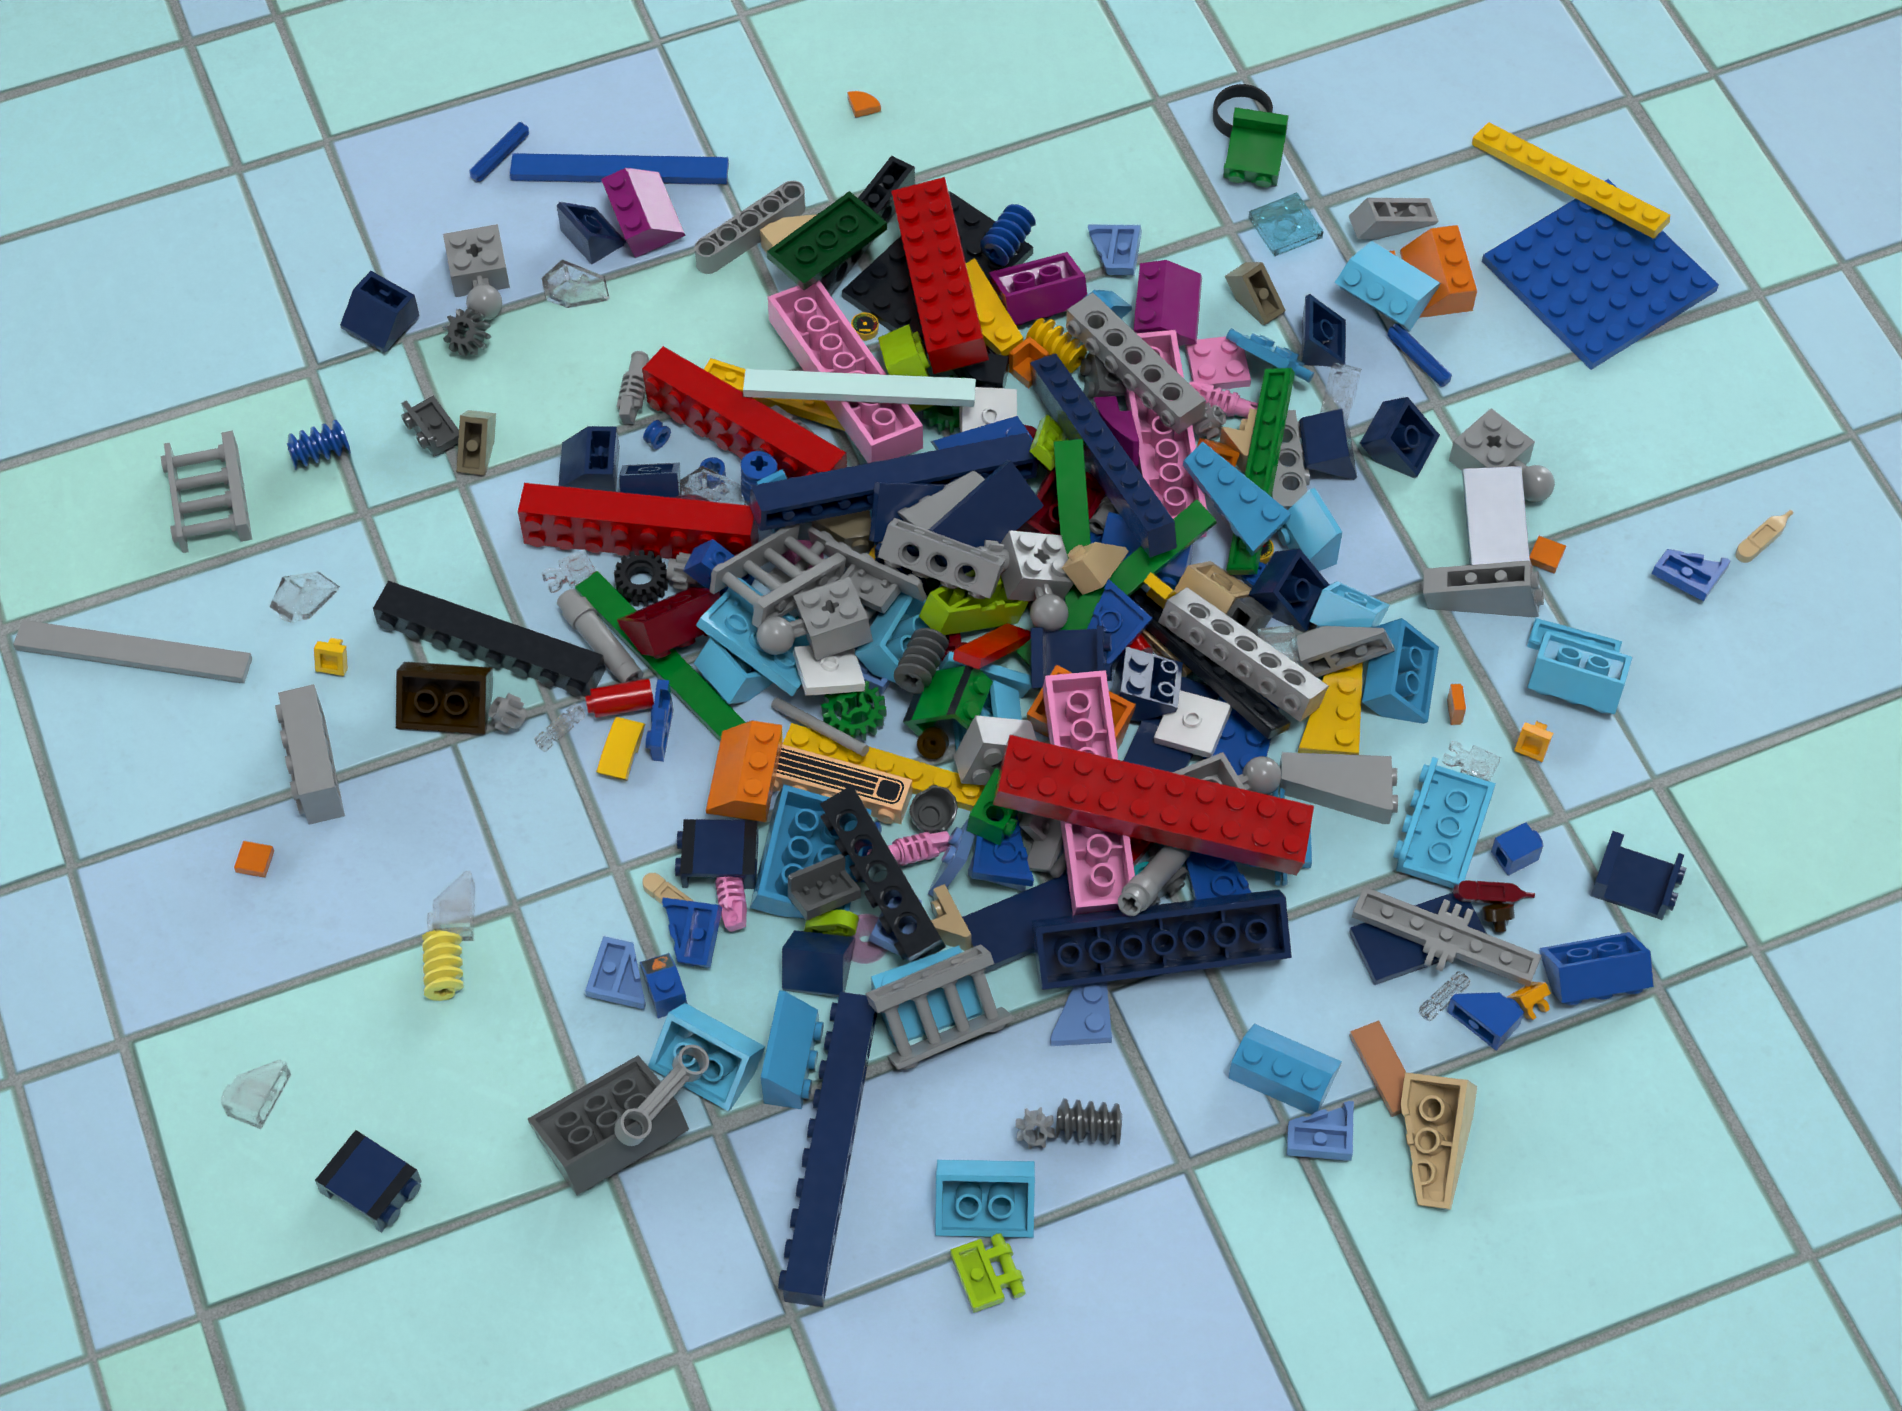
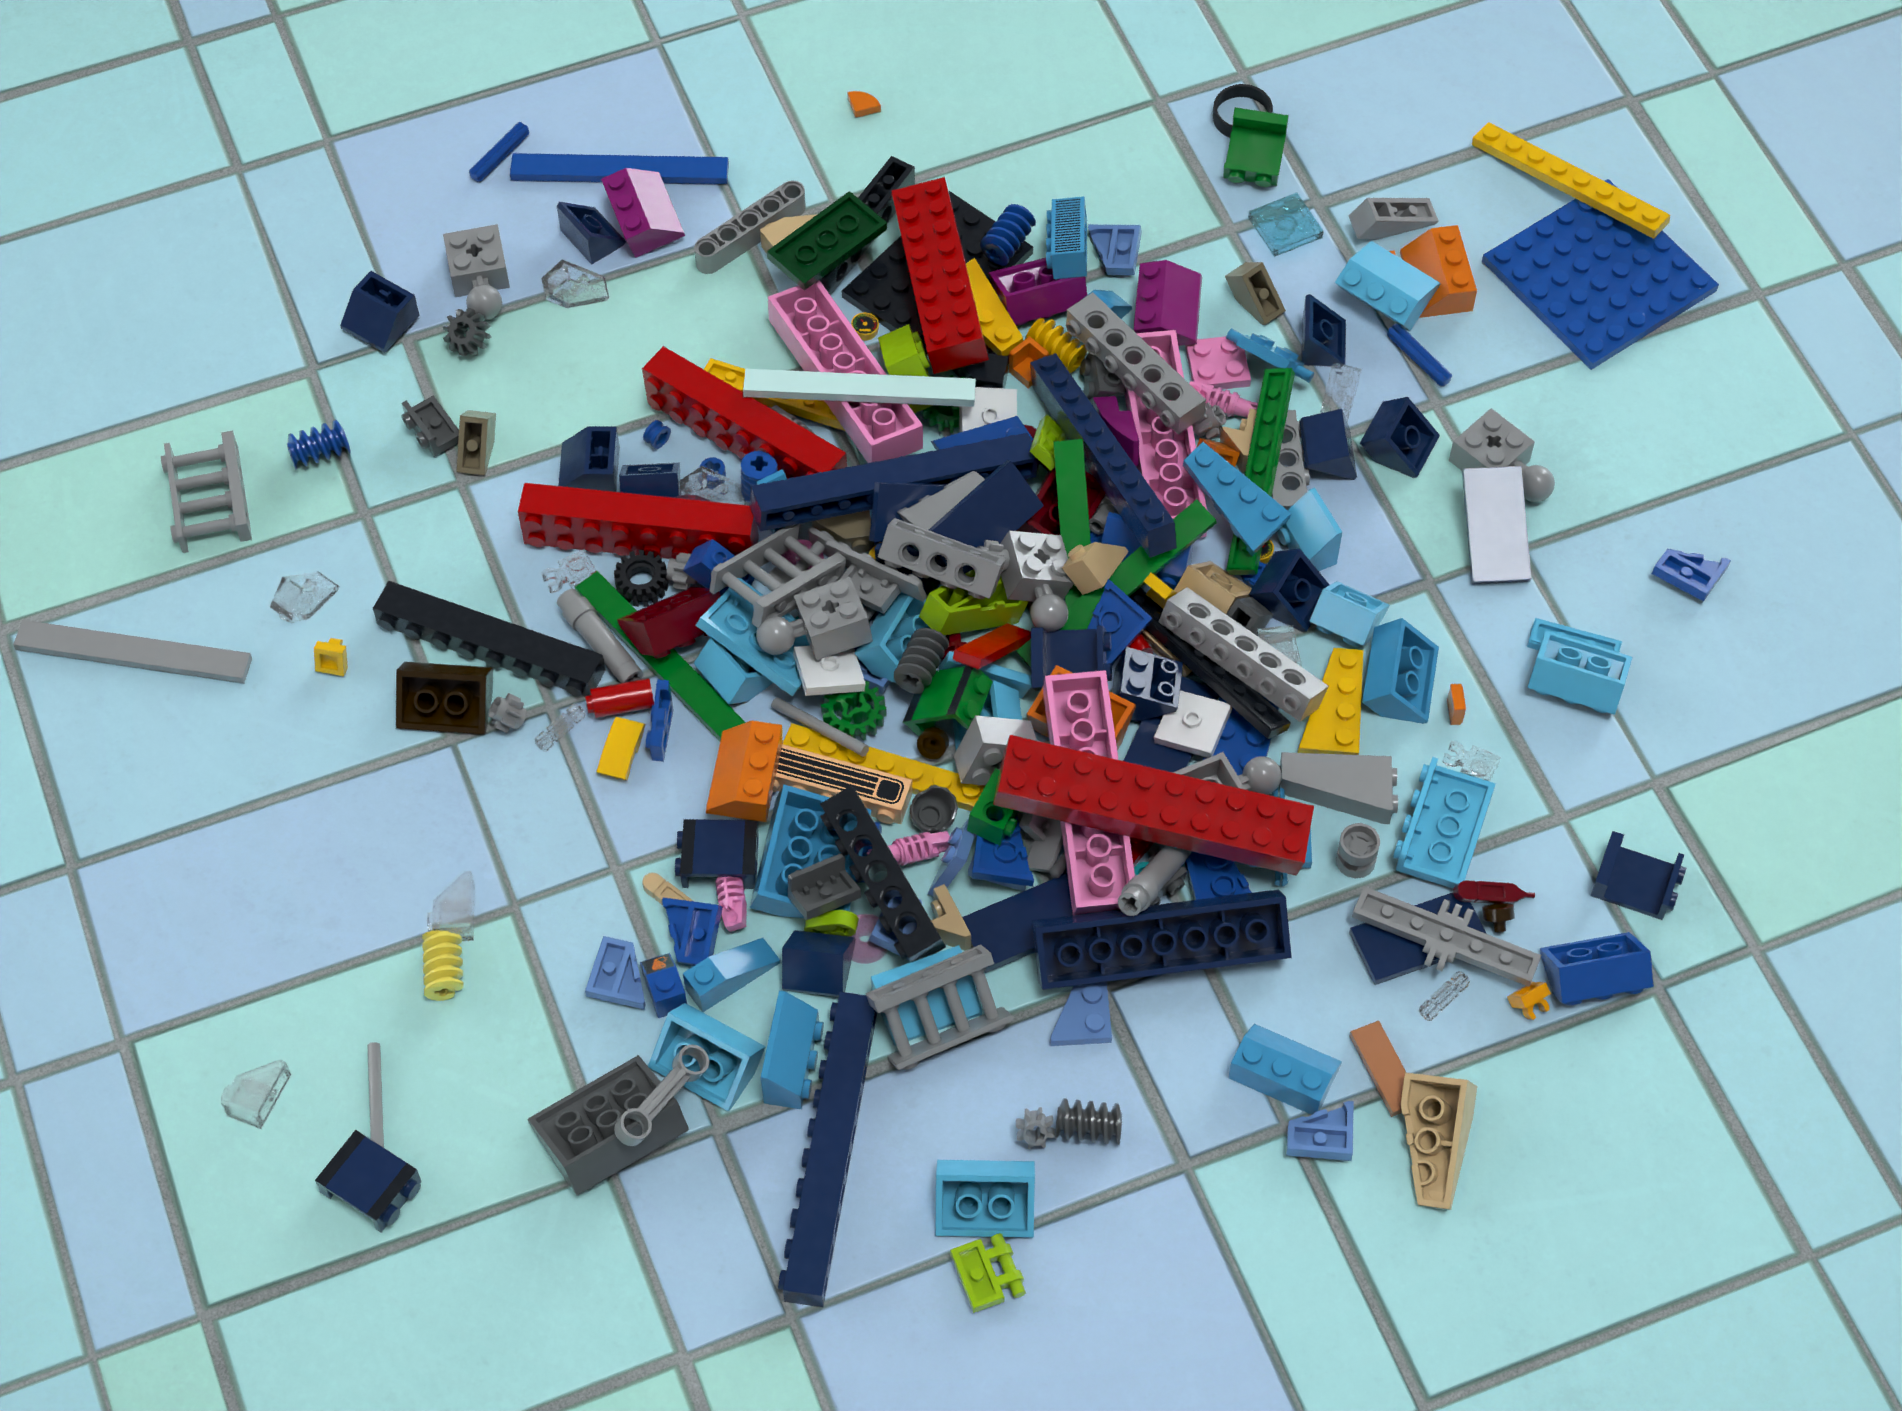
(254, 859): orange tile -> none
(309, 755): light grey brick -> none
(375, 1093): none -> light grey bar
(632, 388): light grey hinge -> none
(728, 972): none -> dark azure slope
(1067, 238): none -> dark azure brick
(1339, 647): light grey slope -> none
(1357, 850): none -> light grey wheel
(1485, 589): light grey slope -> none
(1487, 1015): blue slope -> none
(1517, 848): blue brick -> none
(1534, 741): light orange tile -> none
(1547, 554): orange tile -> none
(1762, 537): tan piece -> none

